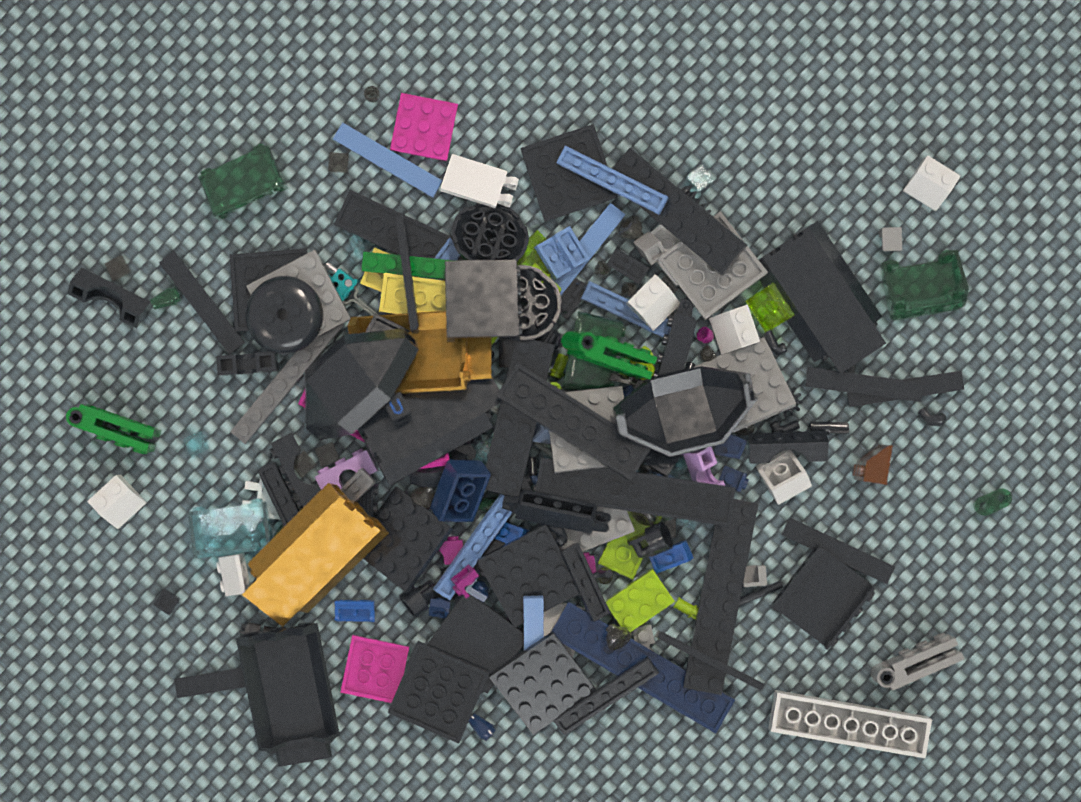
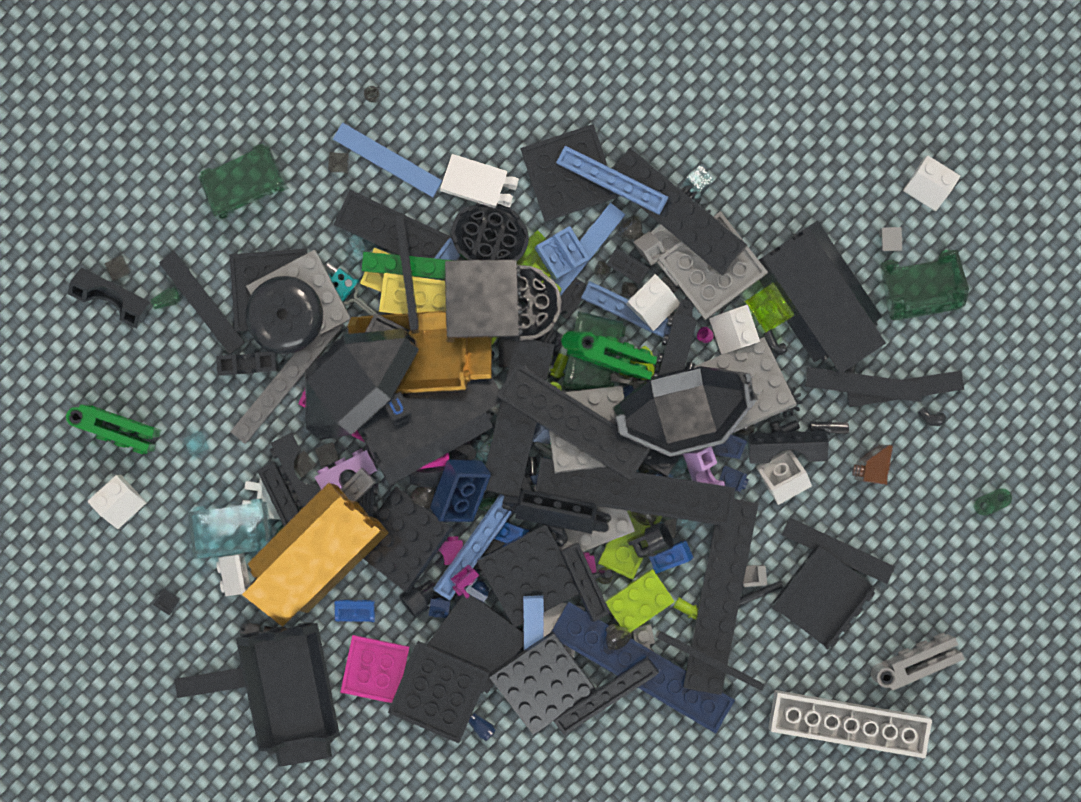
(424, 127): dark pink plate -> none
(707, 353): clear smoke hinge -> none

